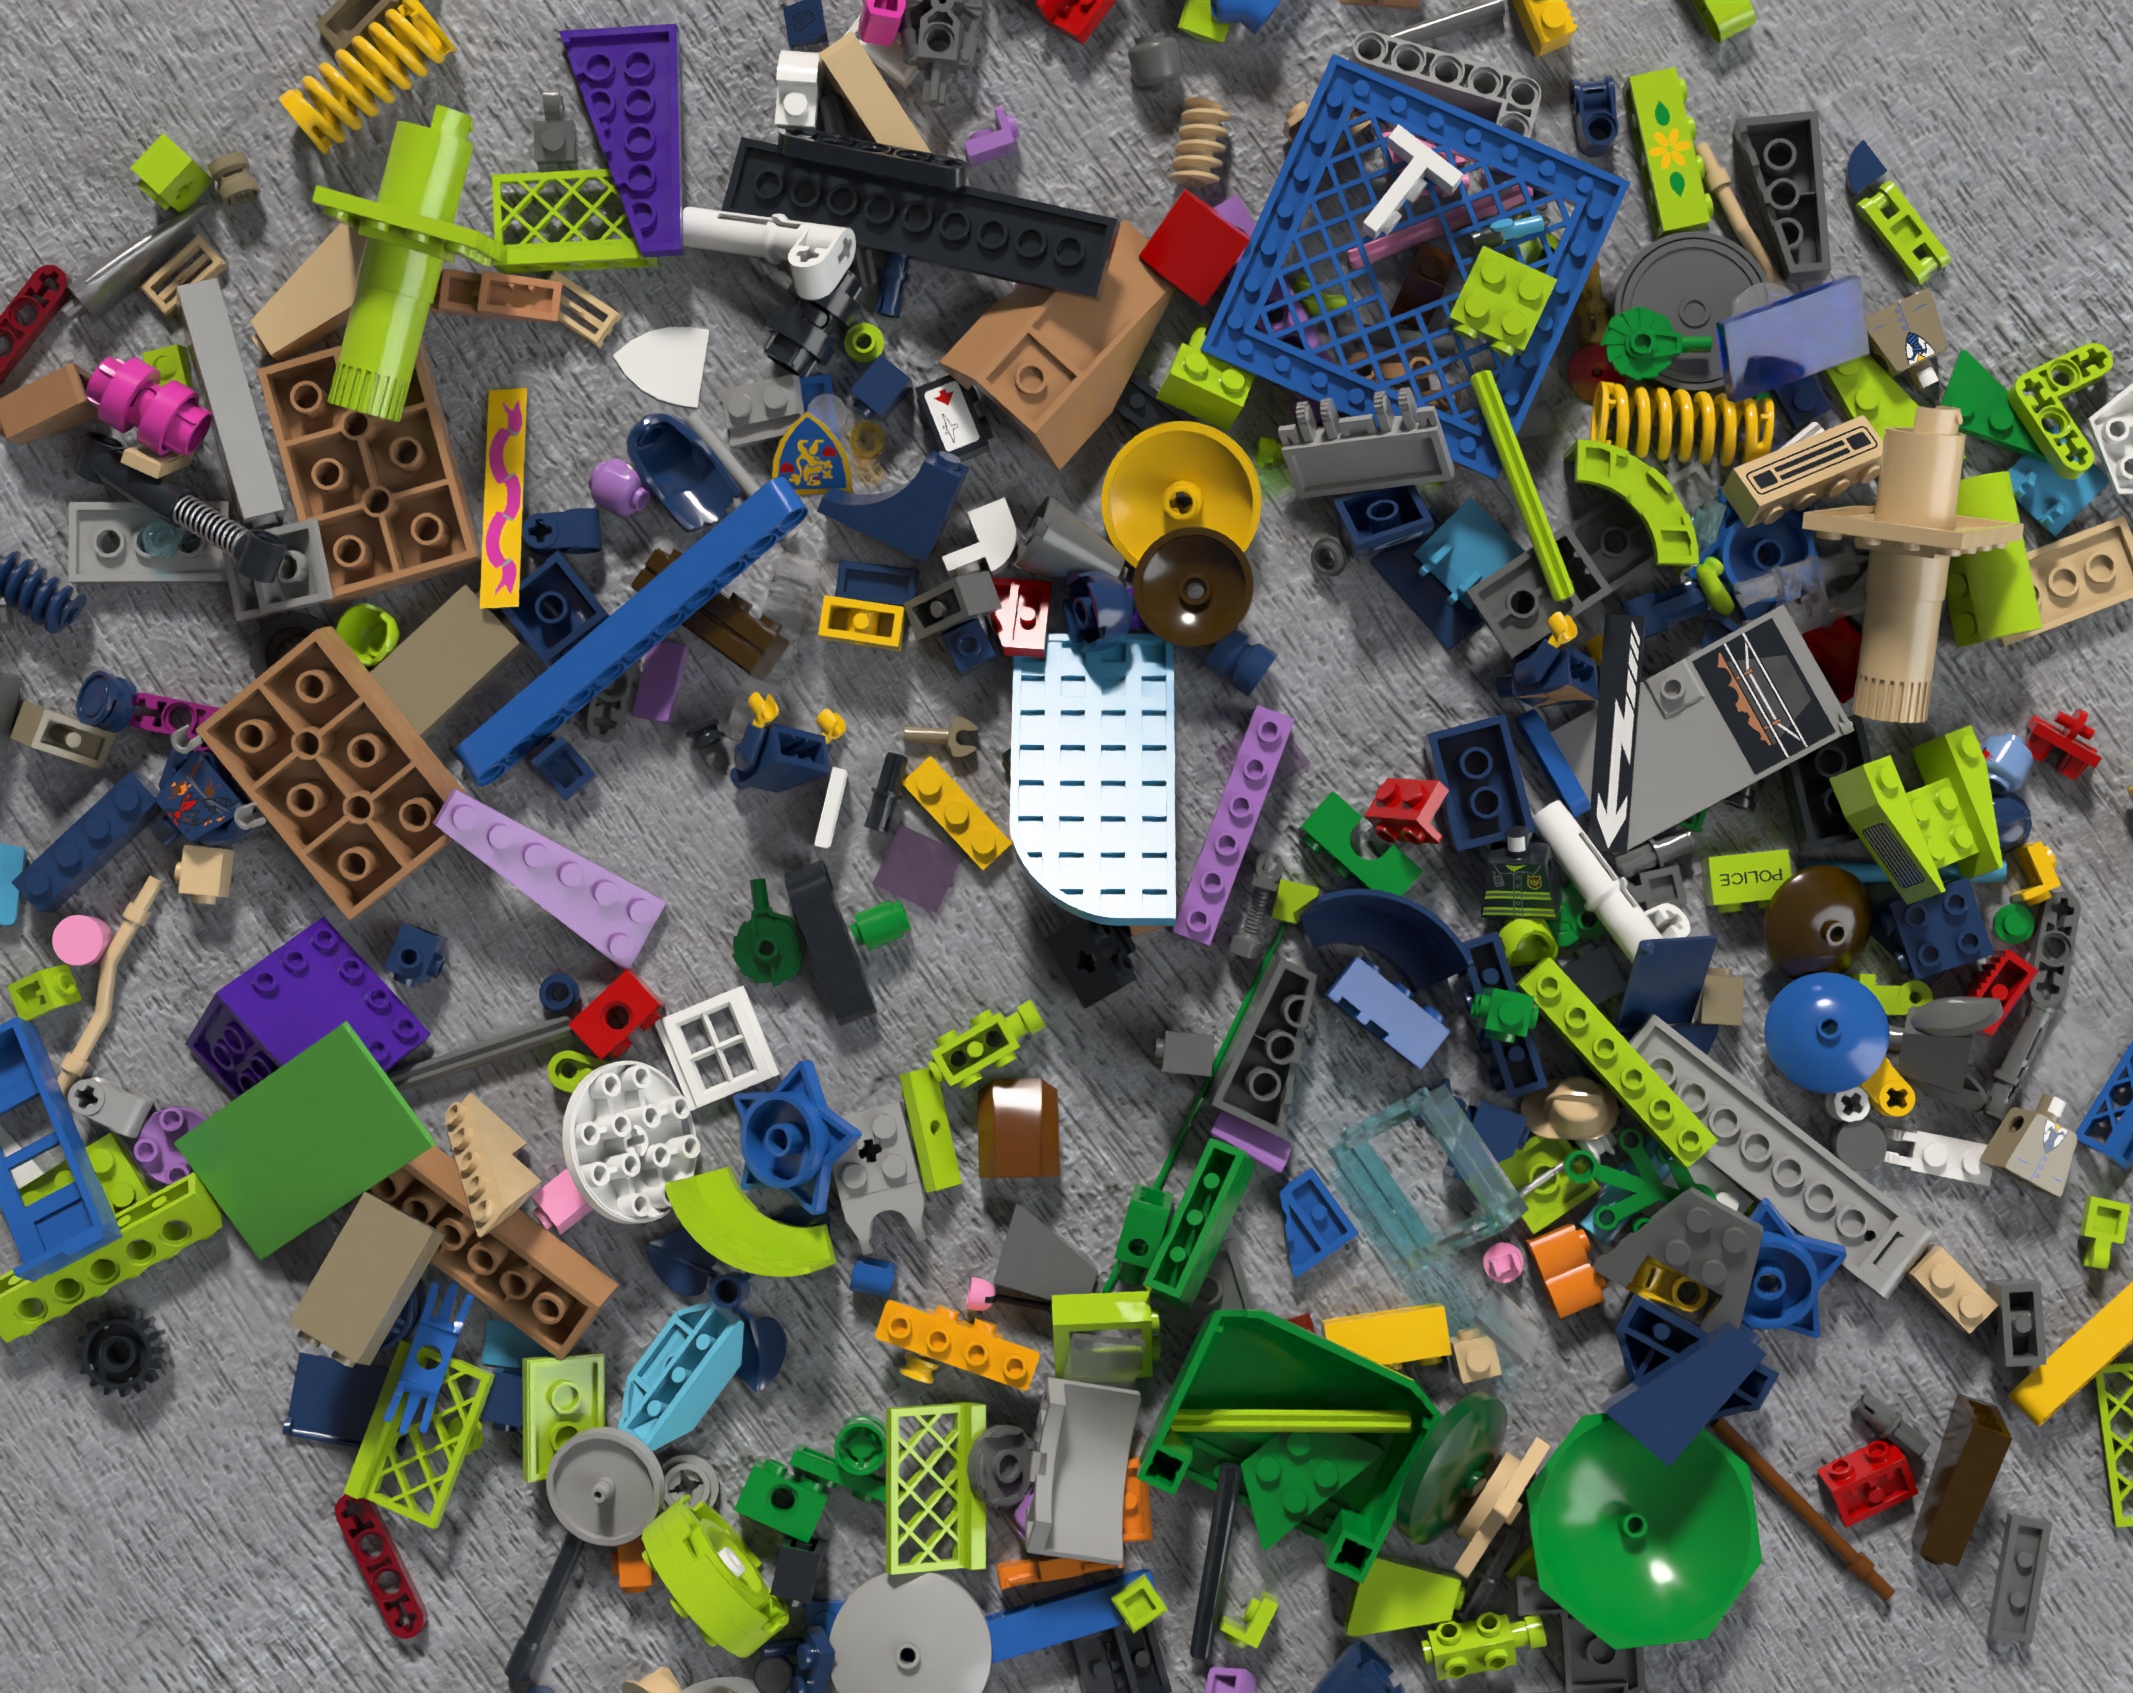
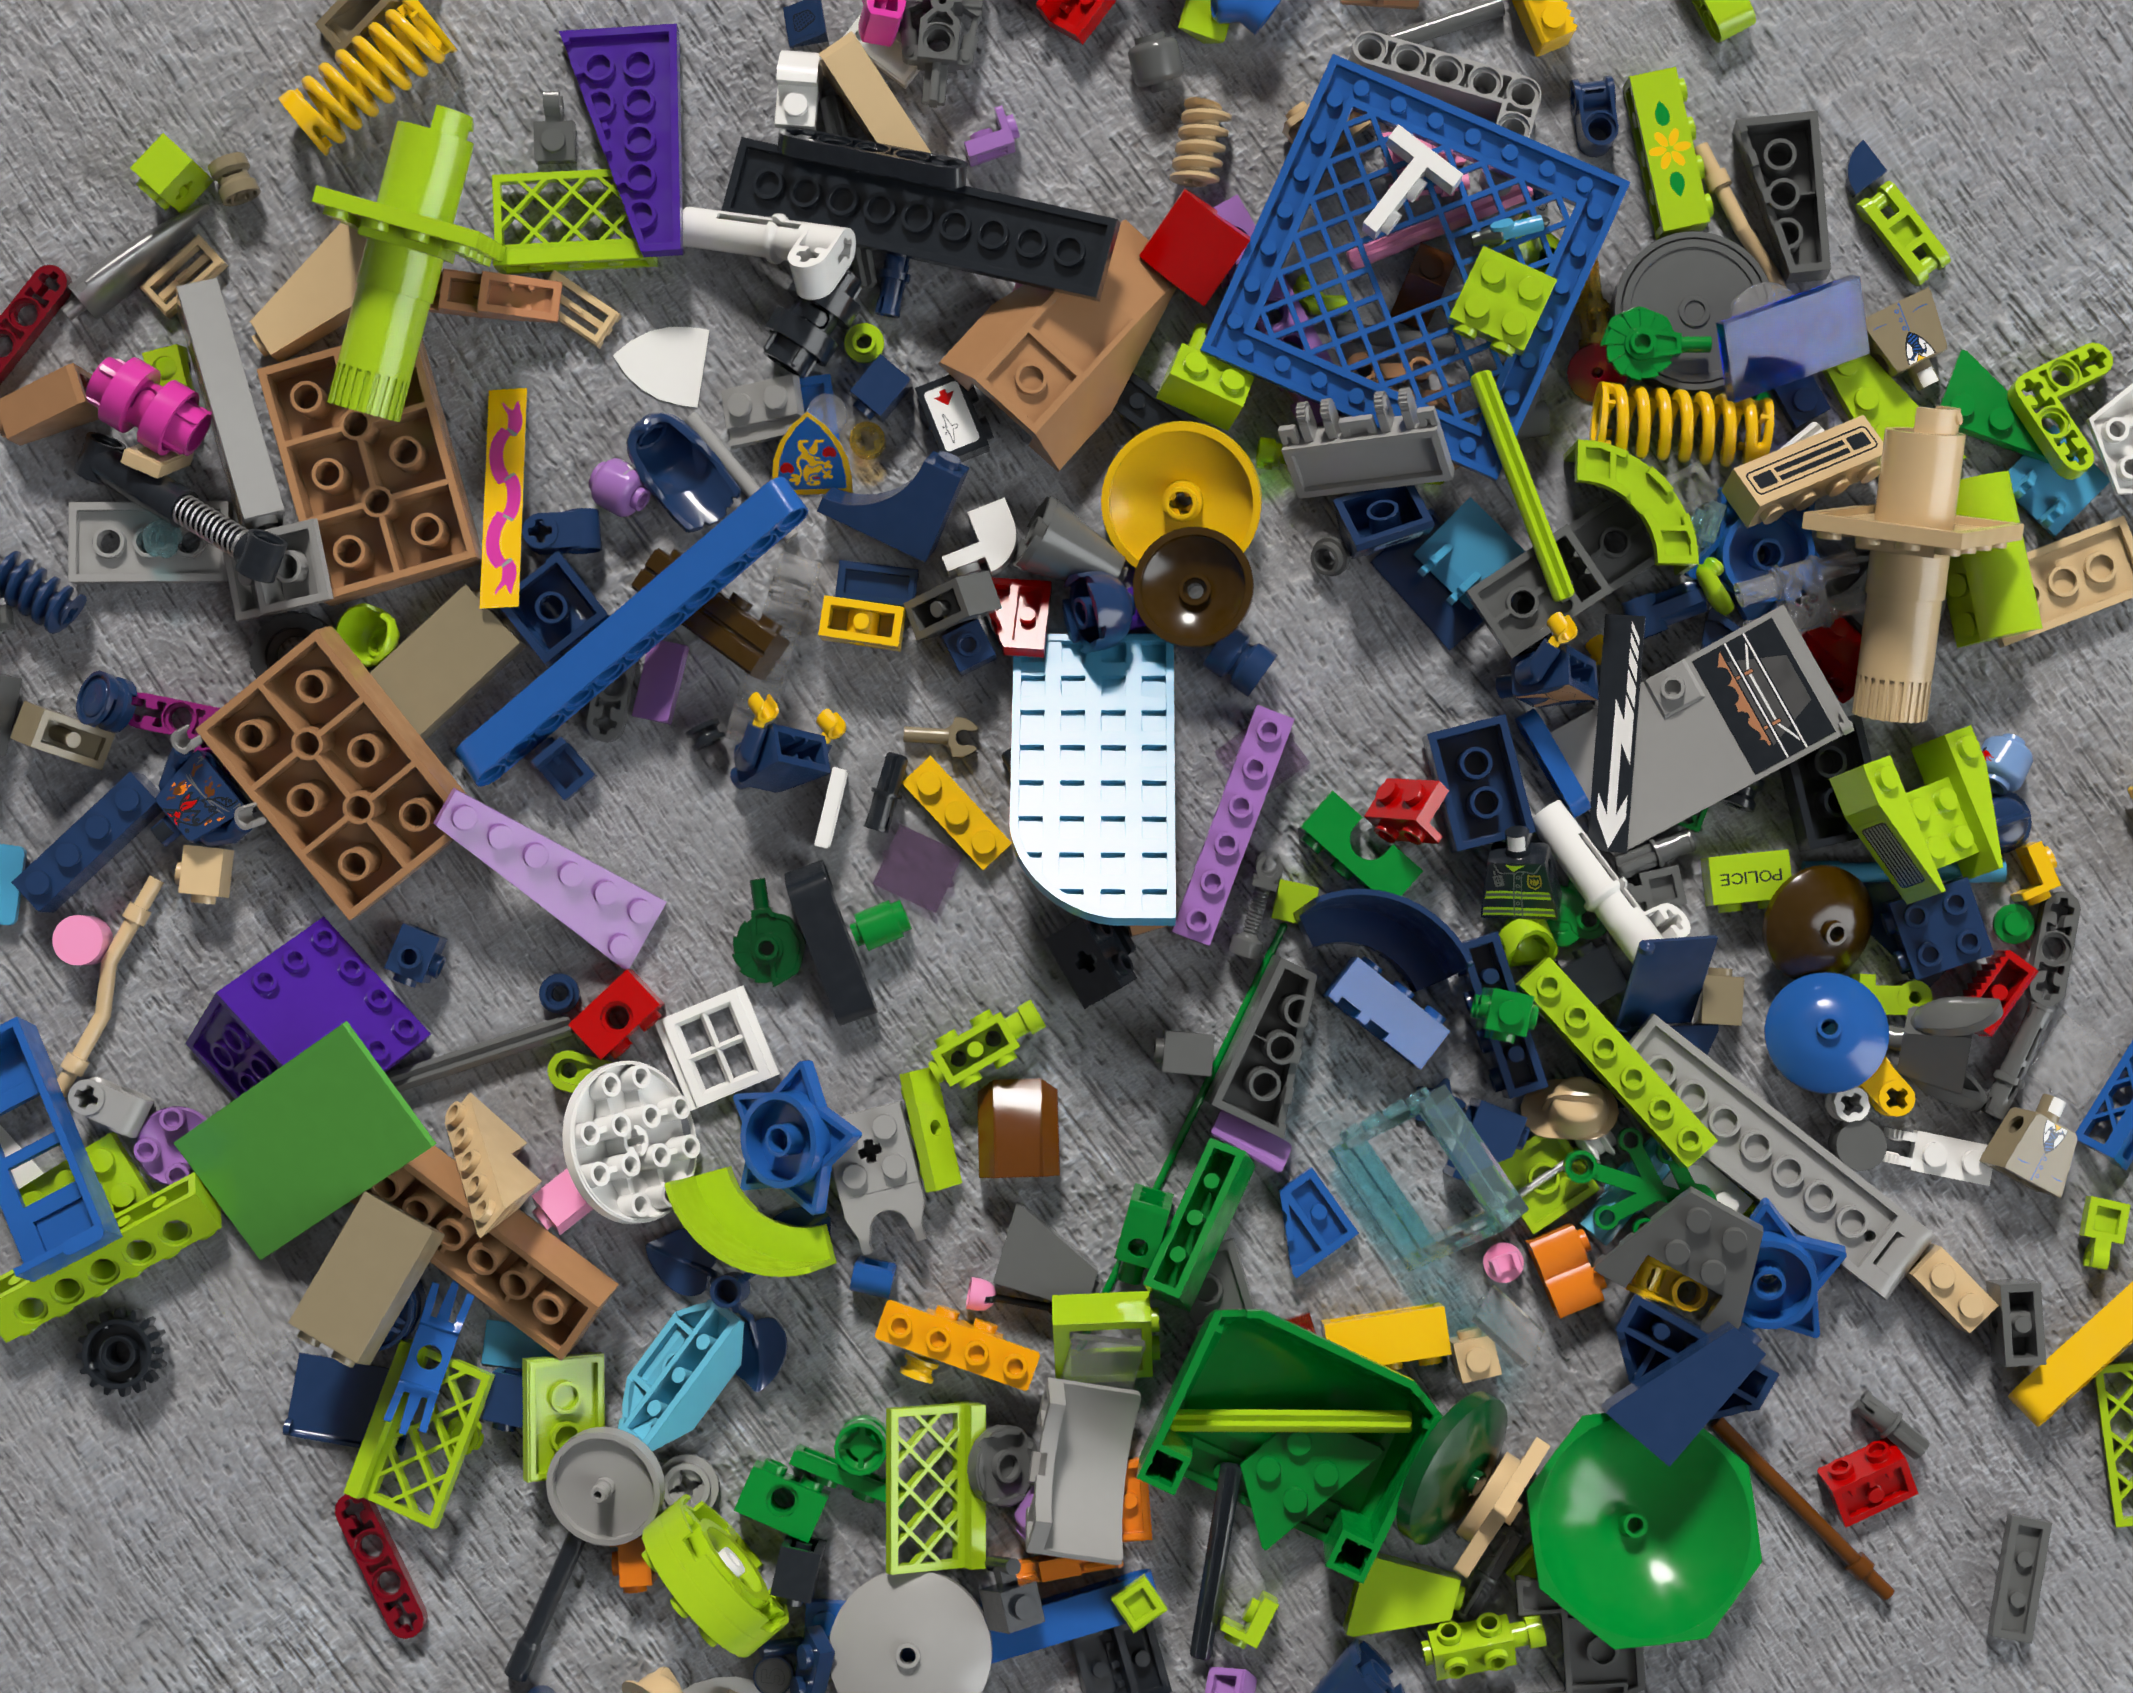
(44, 992): lime bracket -> none
(1012, 1601): none -> black brick
(1961, 1480): dark brown slope -> none
(2077, 753): red hips -> none

